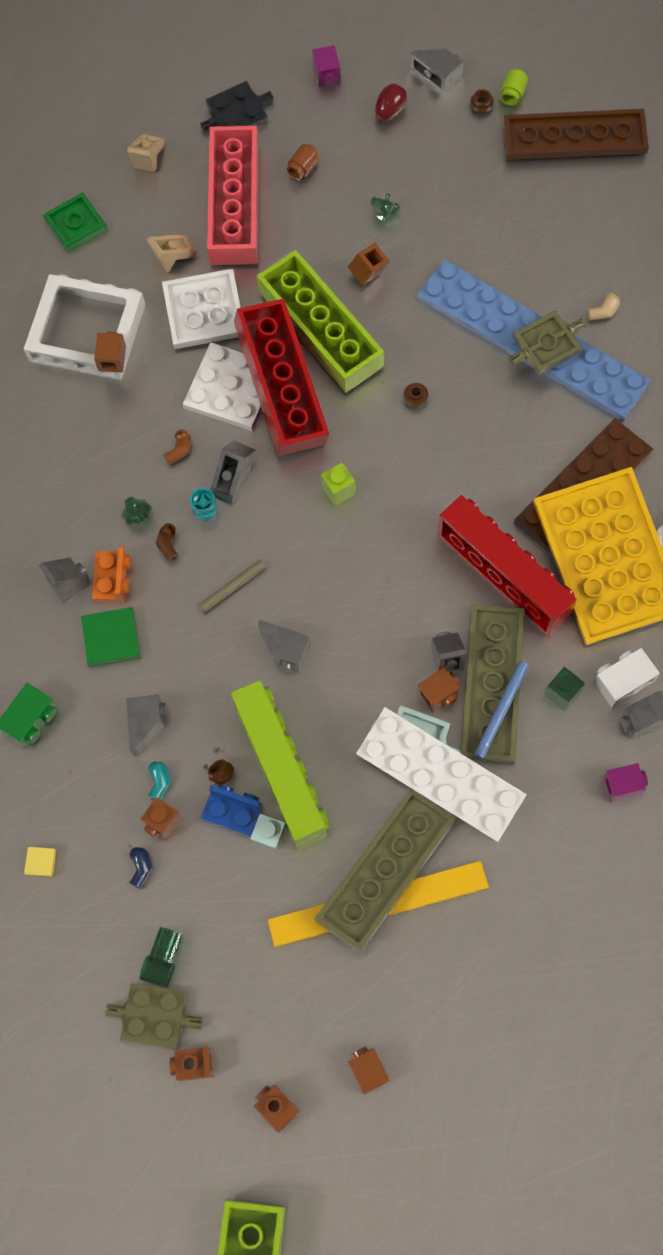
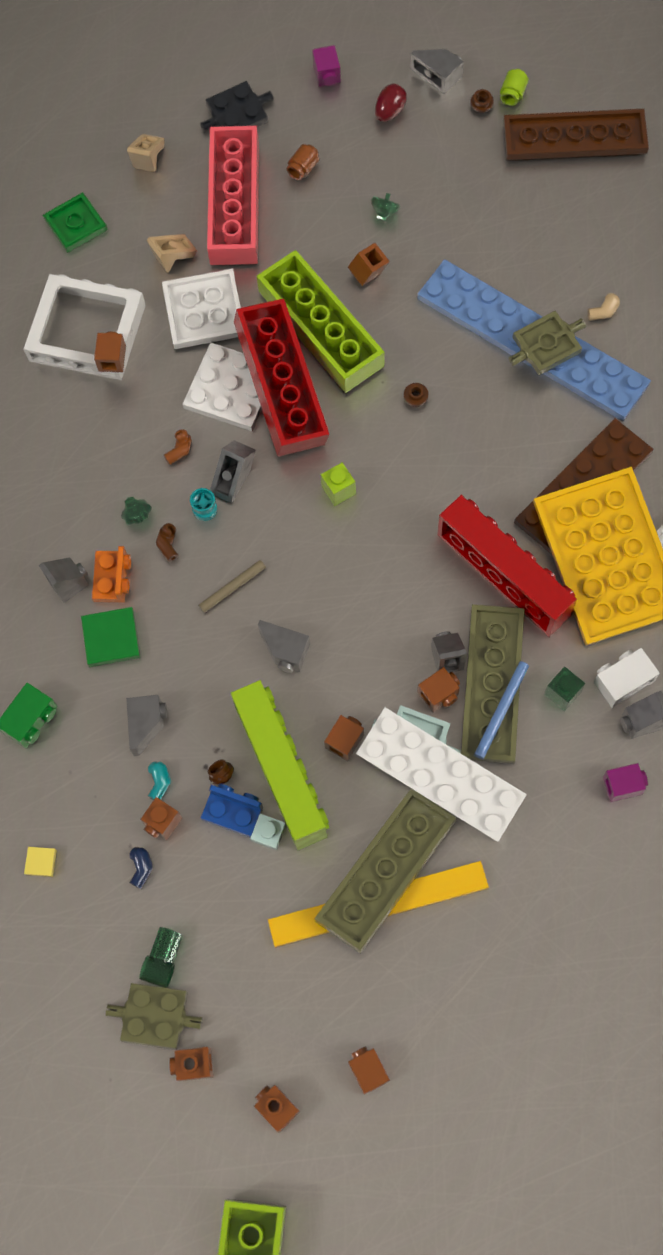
(344, 737): none -> dark orange brick

